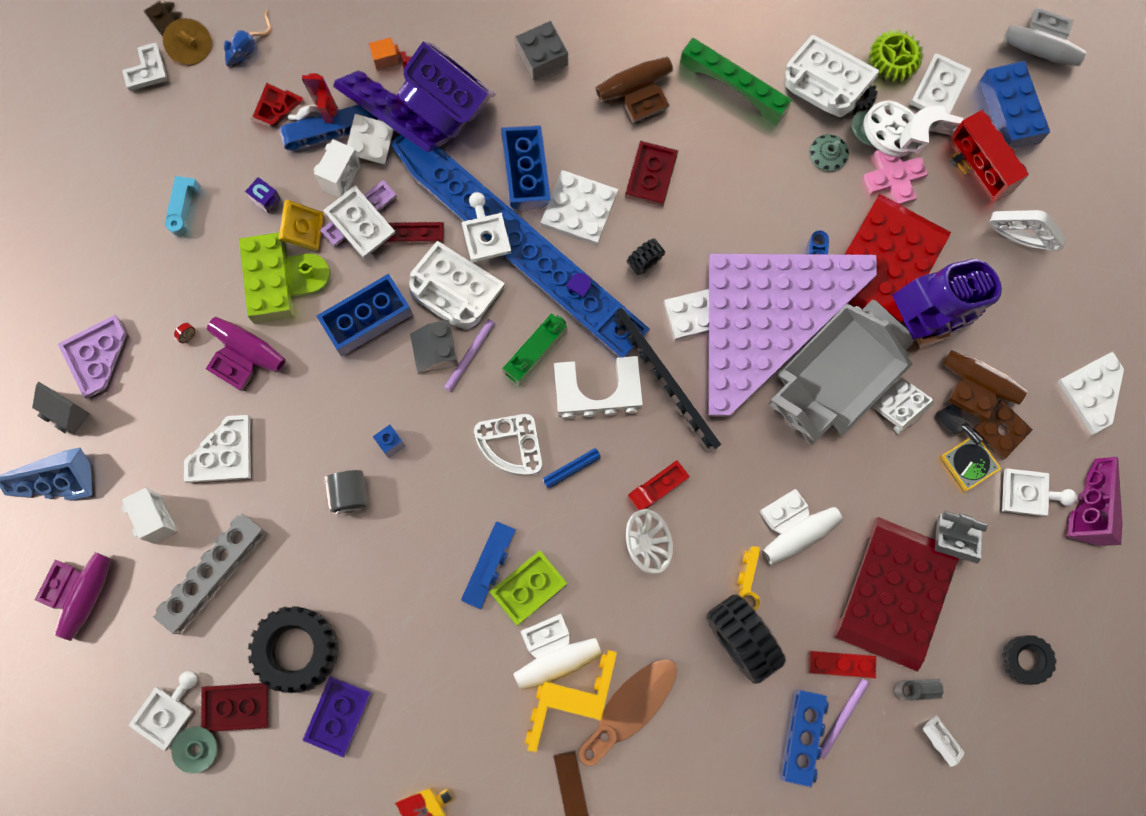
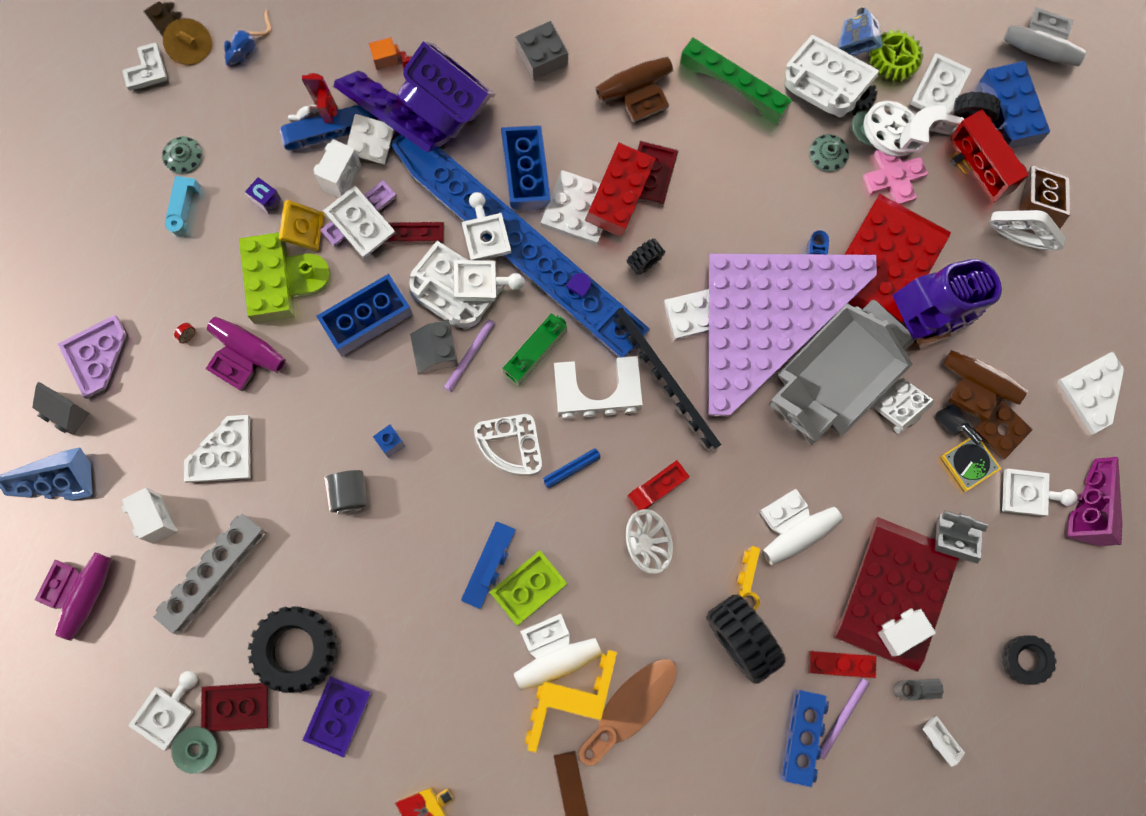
(187, 160): none -> sand green dish
(274, 105): red slope -> none
(477, 280): none -> white plate
(620, 189): none -> red brick
(860, 33): none -> torso
(906, 632): none -> white brick
(972, 102): none -> black tyre
(1047, 193): none -> reddish brown slope

